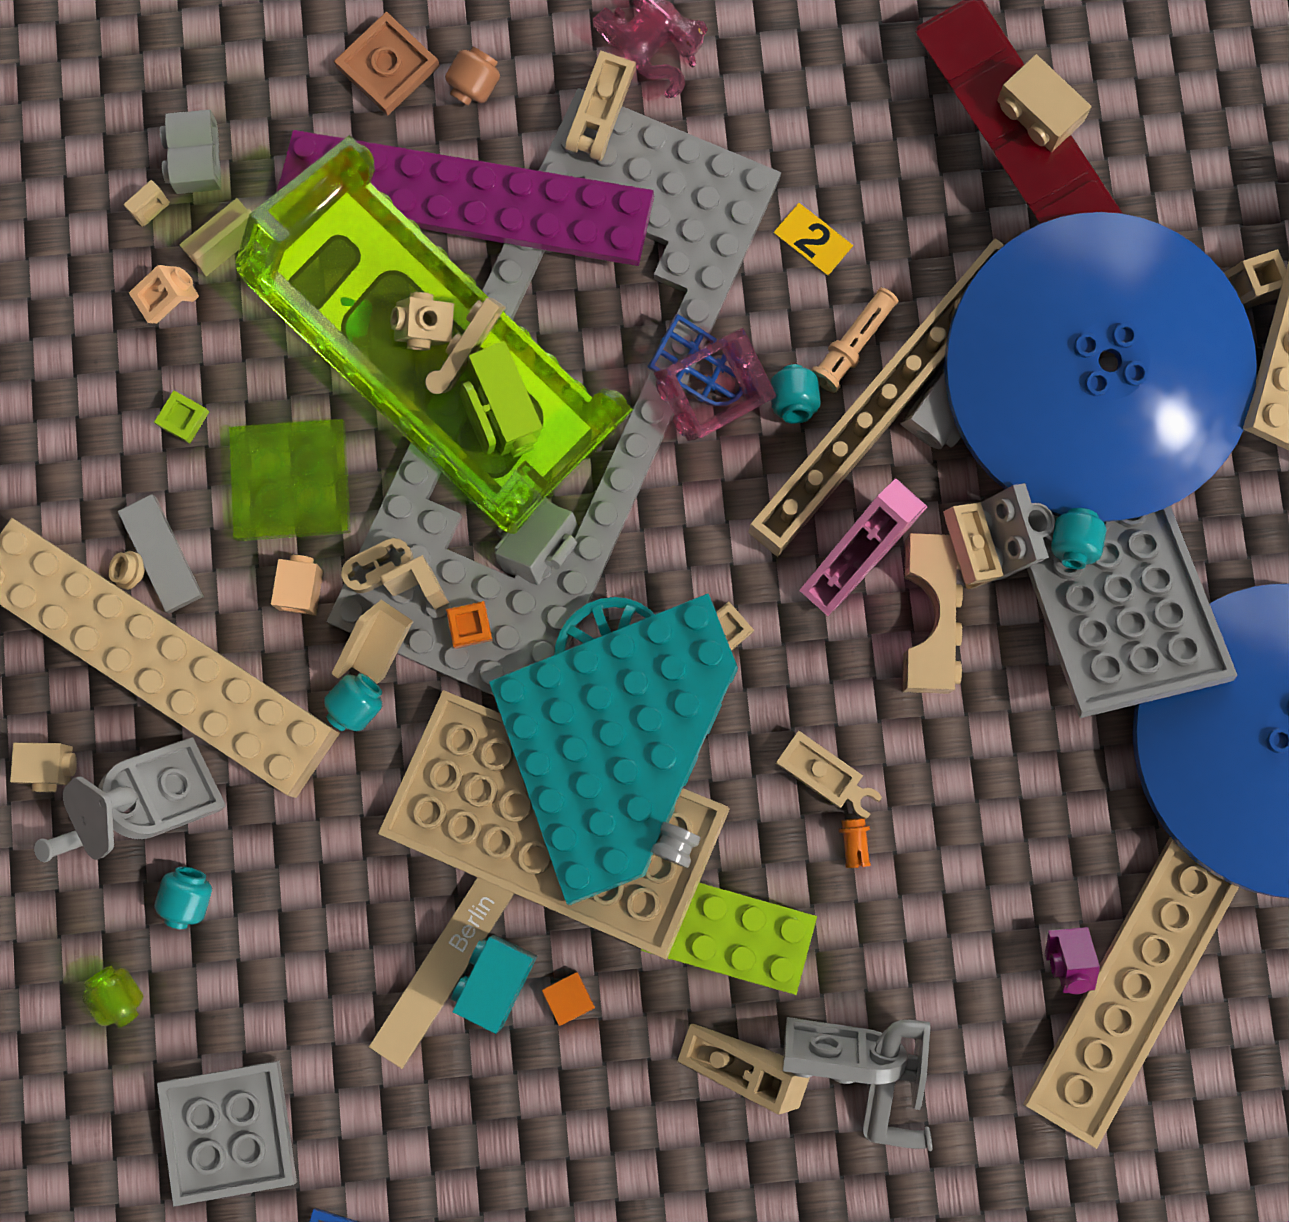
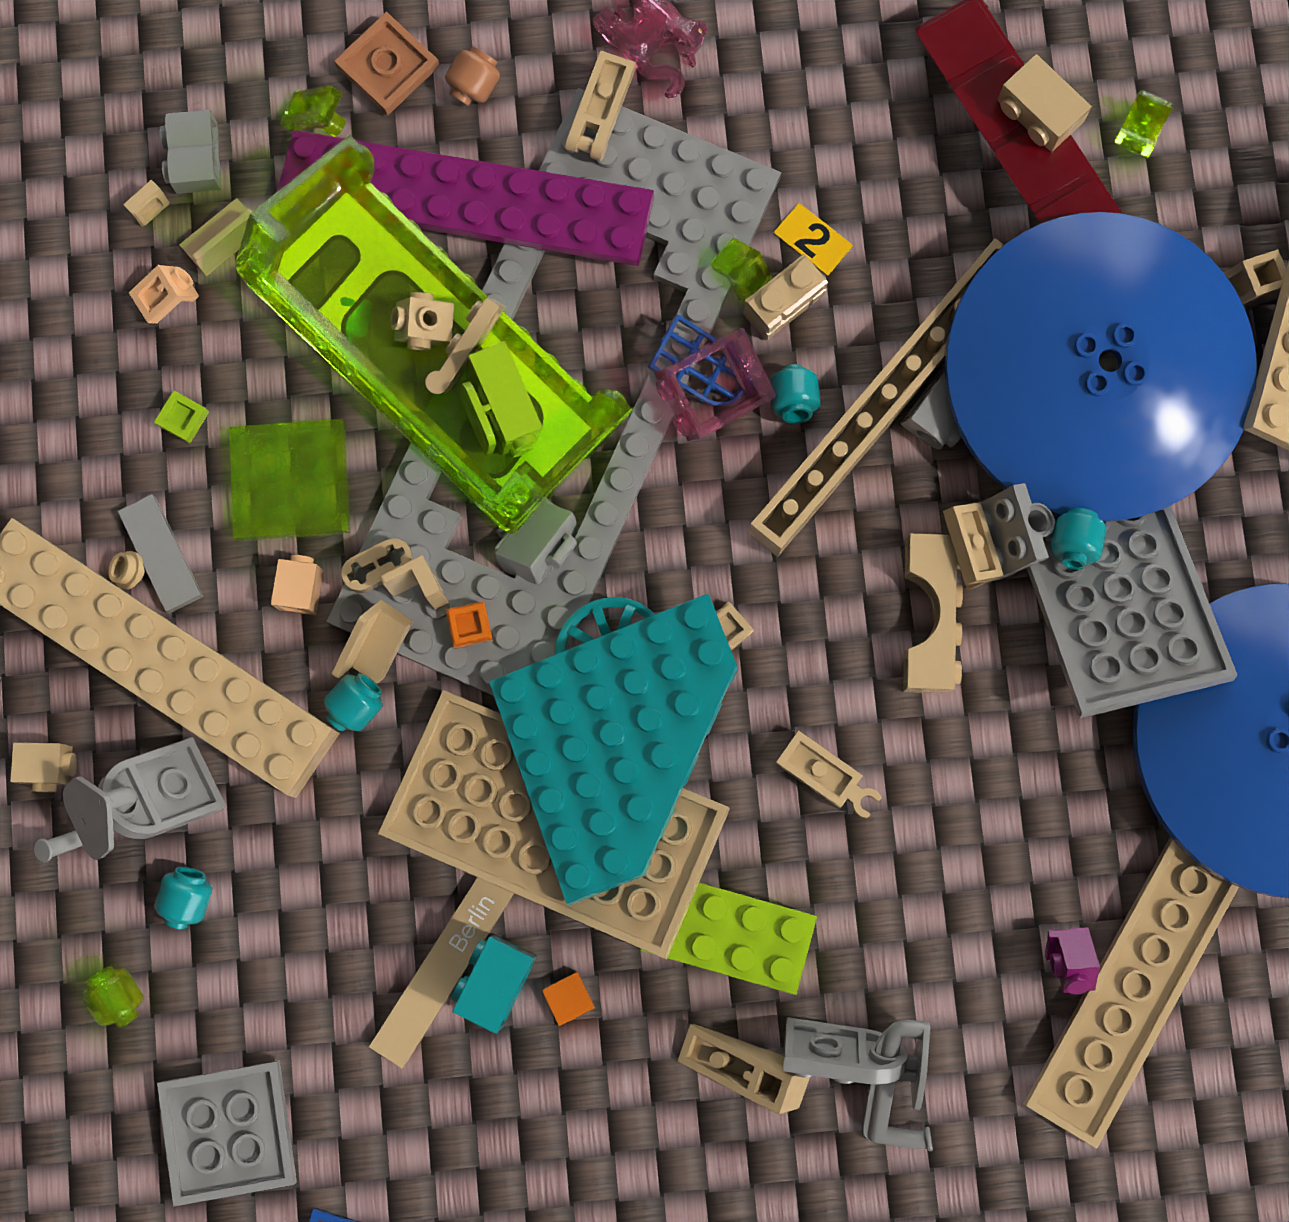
(313, 110): none -> clear neon green tile
(675, 844): light grey wheel -> none
(743, 268): none -> clear neon green bracket
(785, 297): none -> tan brick
(848, 356): light nougat pin -> none
(855, 842): orange pin -> none
(863, 546): bright pink brick -> none
(1143, 123): none -> clear neon green bracket

